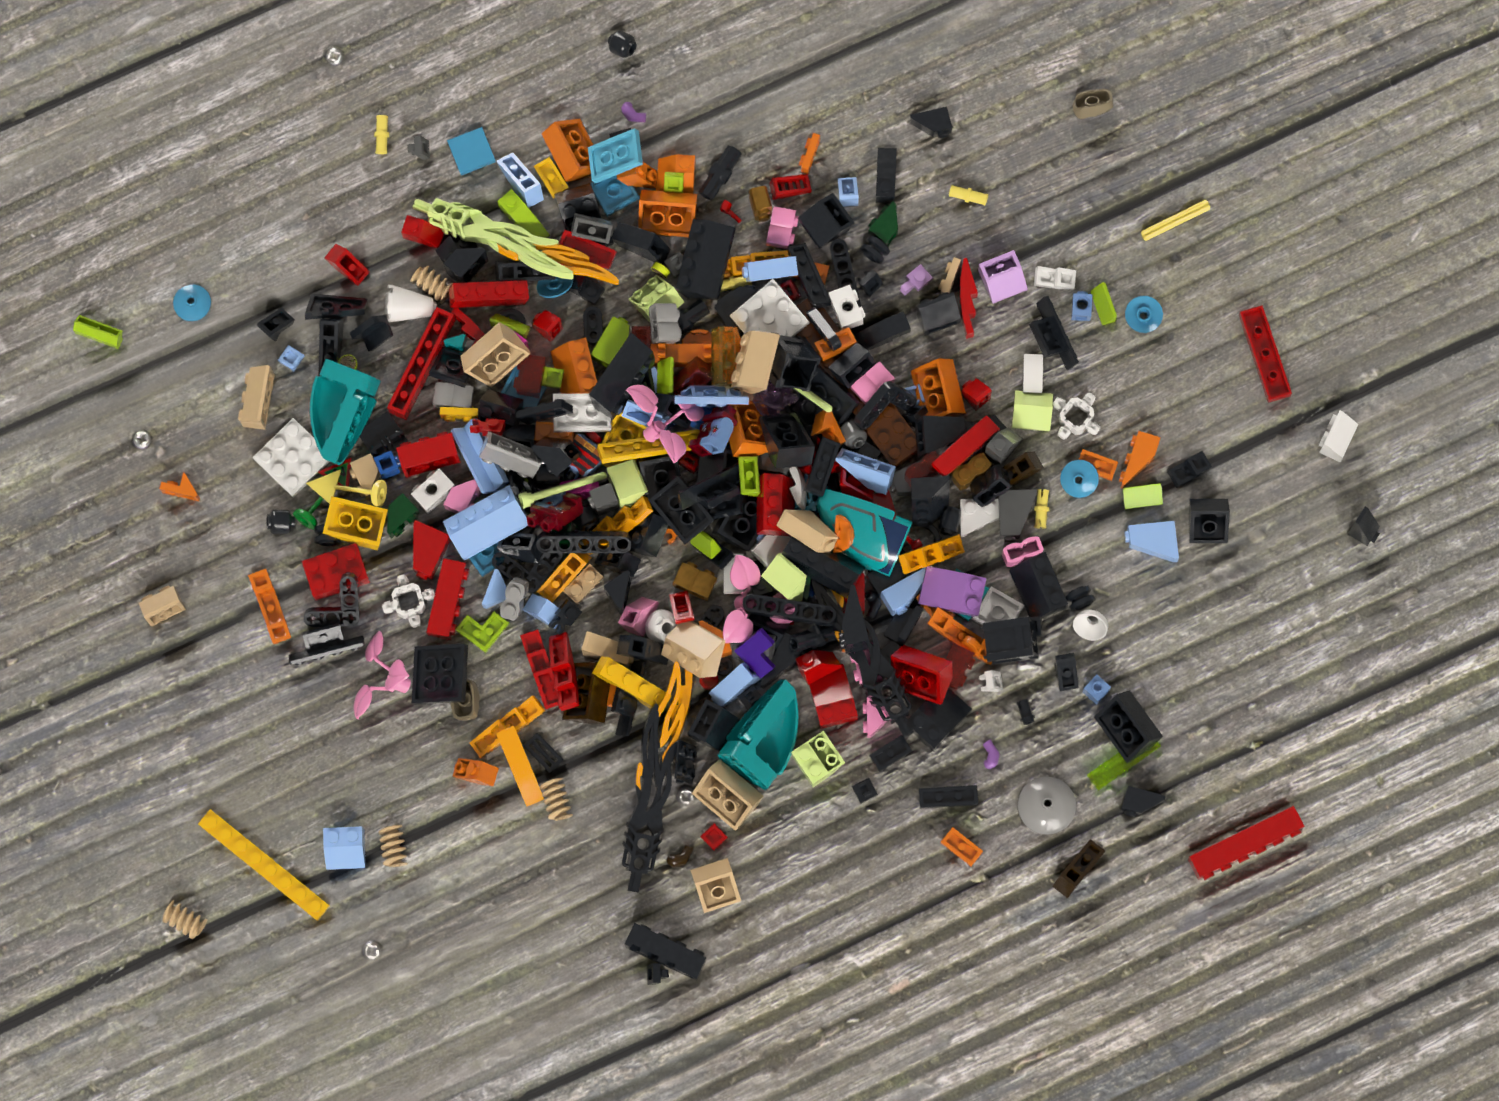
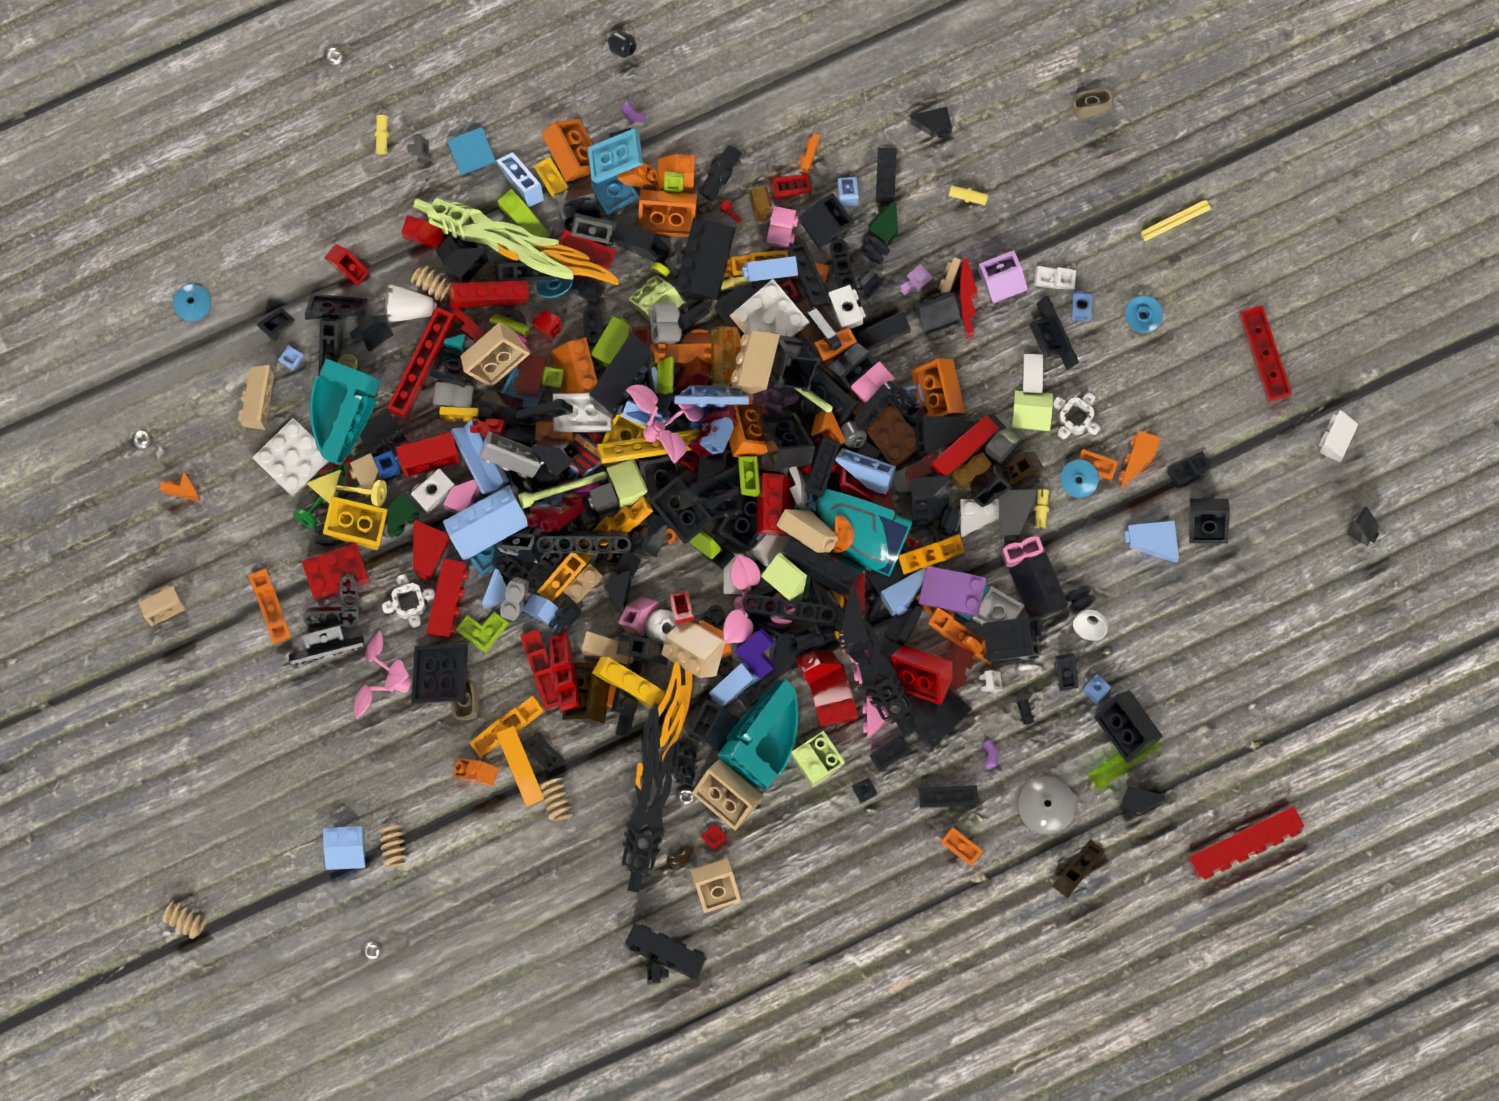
(98, 331): lime piece -> none
(263, 865): yellow plate -> none
(280, 521): black head -> none
(695, 581): pearl gold brick -> none
(709, 683): red tile -> none
(976, 393): red slope -> none
(1103, 304): lime slope -> none
(1142, 496): lime slope -> none

